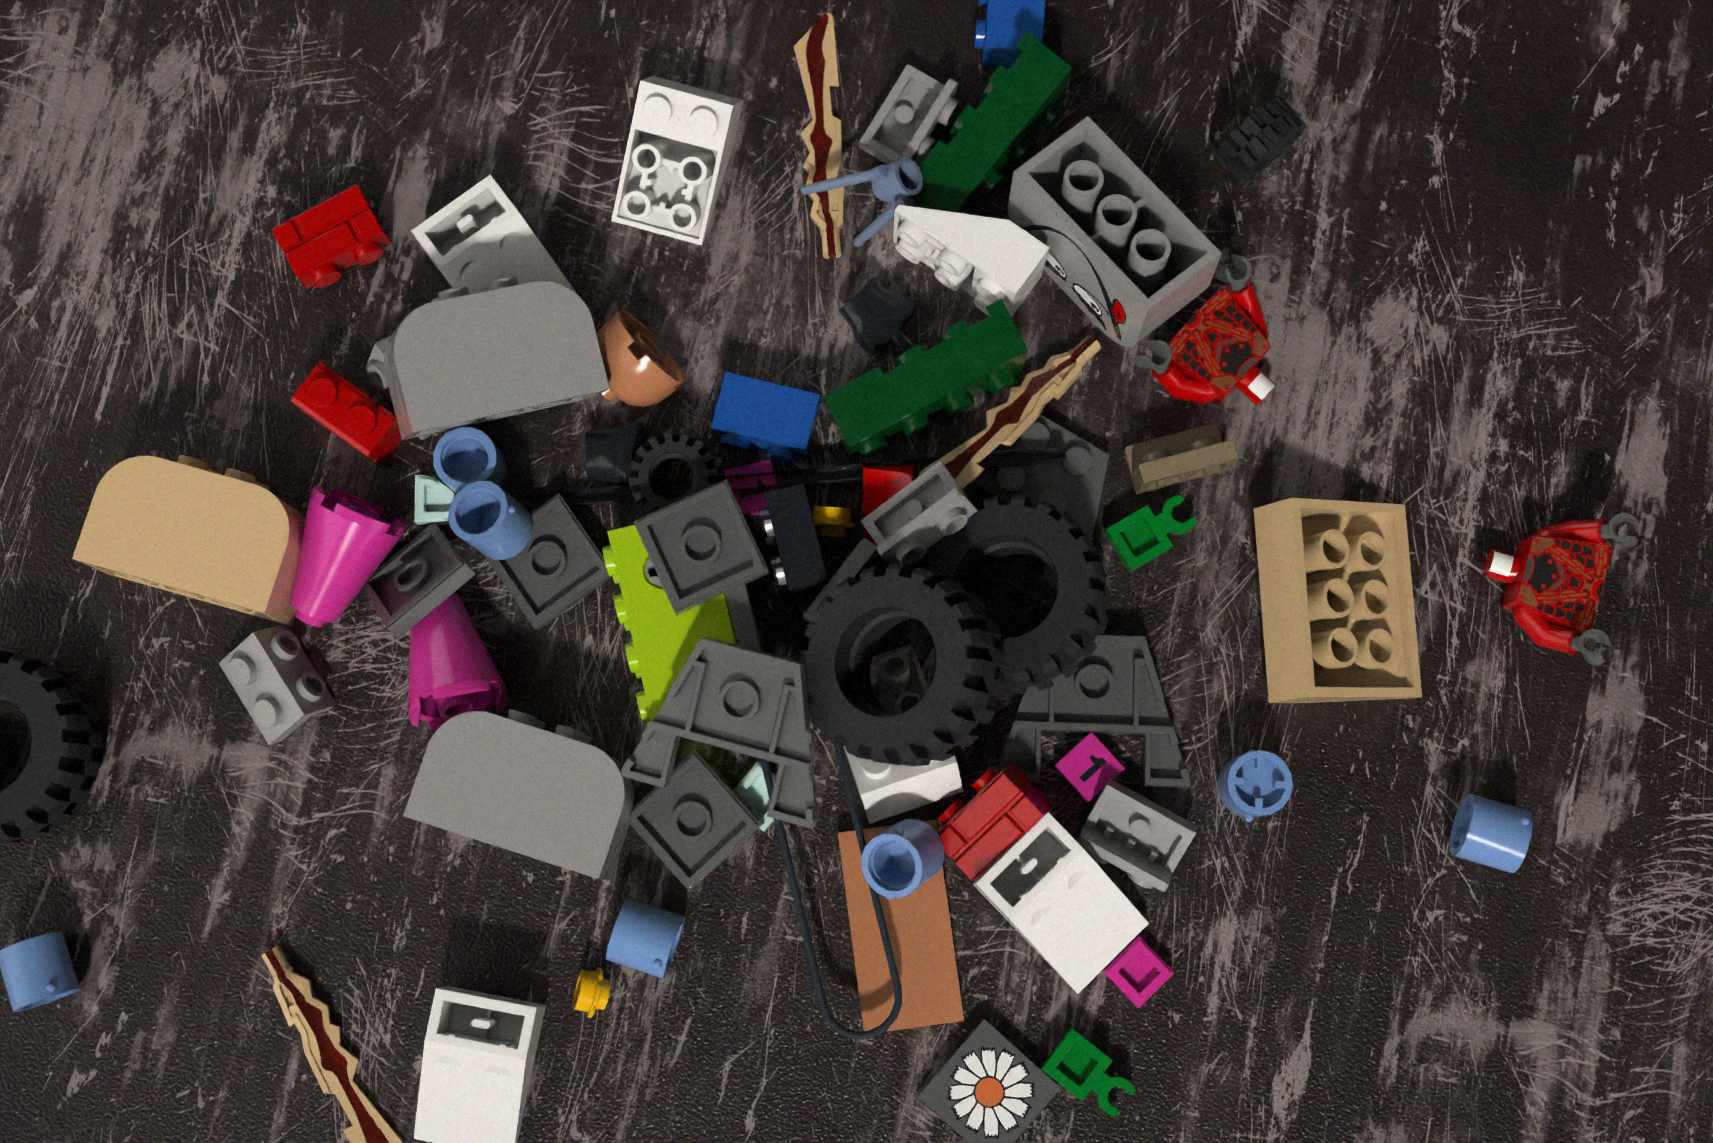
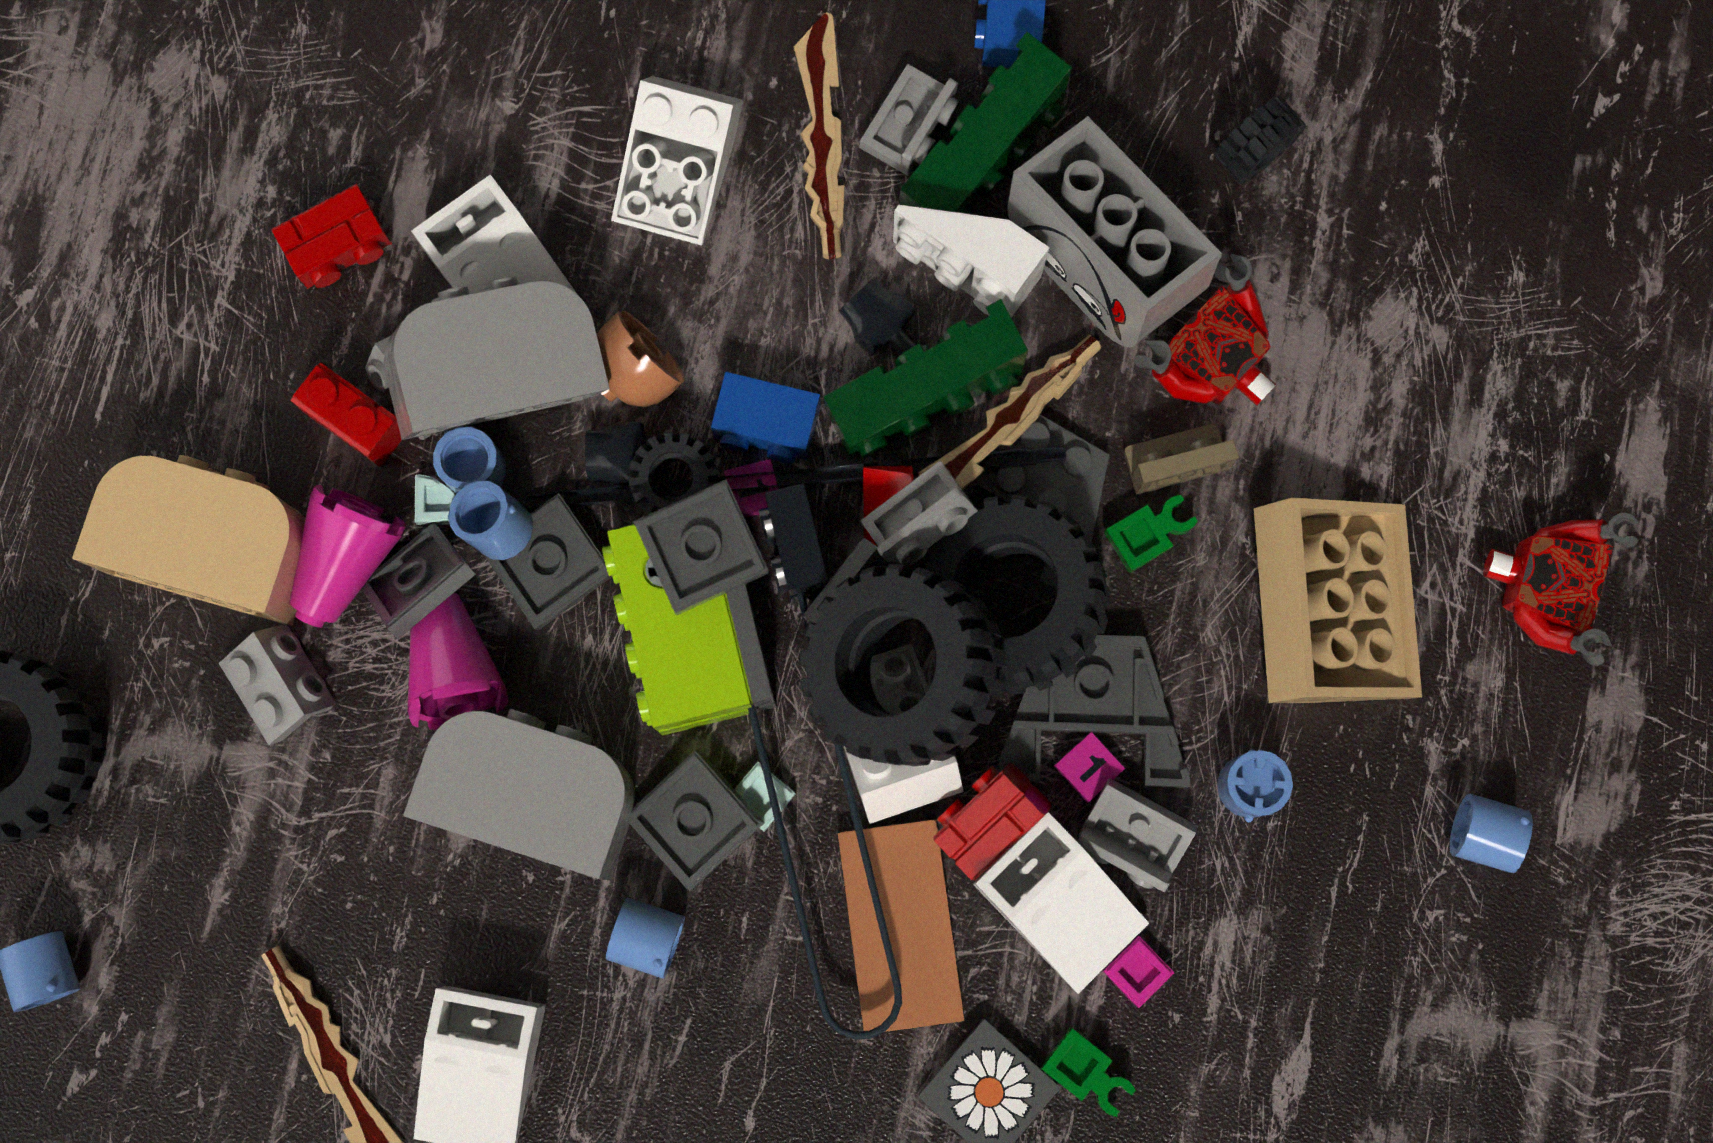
(591, 991): yellow plate -> none
(740, 704): dark grey wing -> none
(832, 520): yellow plate -> none
(890, 183): sand blue plant -> none
(902, 858): medium blue piece -> none

